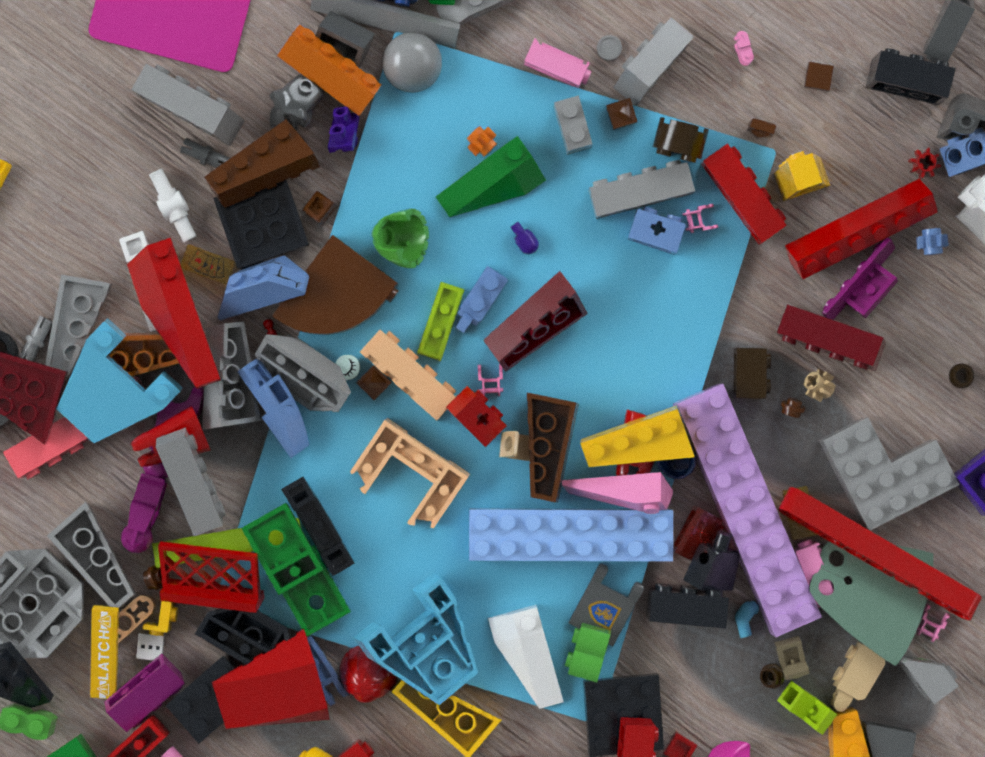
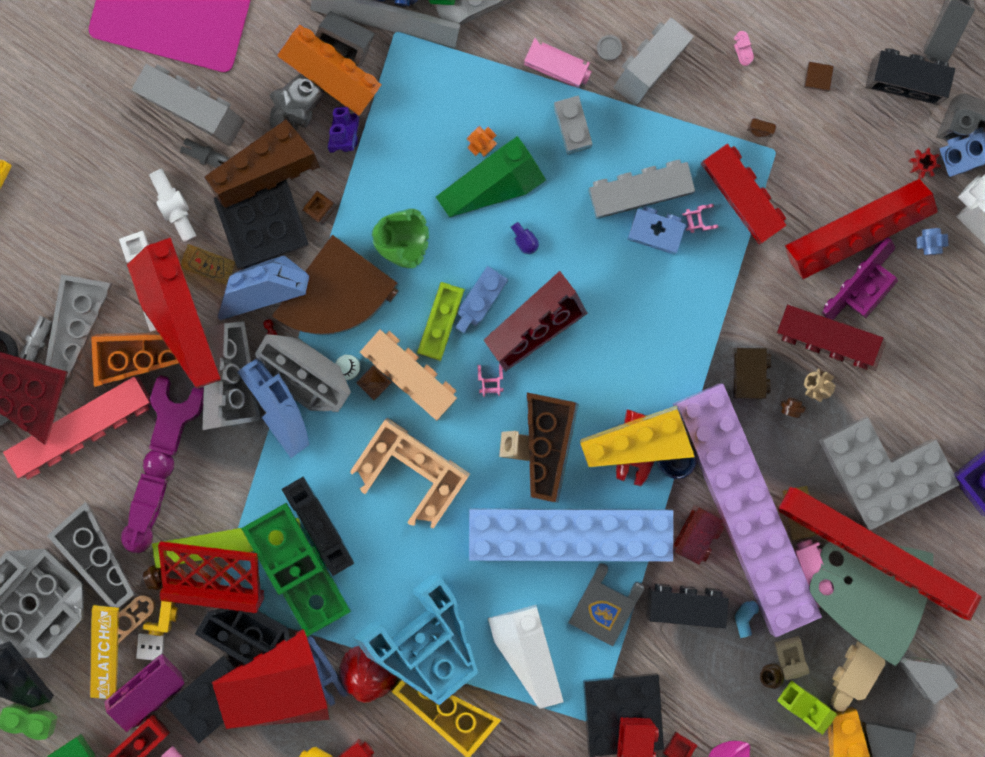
(103, 395): medium azure wedge -> none
(183, 419): red piece -> none
(190, 481): light grey wedge -> none
(412, 62): light grey piece -> none
(476, 416): red brick -> none
(588, 652): bright green brick -> none
(621, 114): reddish brown tile -> none
(637, 491): bright pink wedge -> none
(680, 139): dark brown brick -> none
(714, 565): black torso -> none
(801, 175): yellow wedge -> none
(934, 635): bright pink piece -> none
(969, 375): dark brown plate -> none

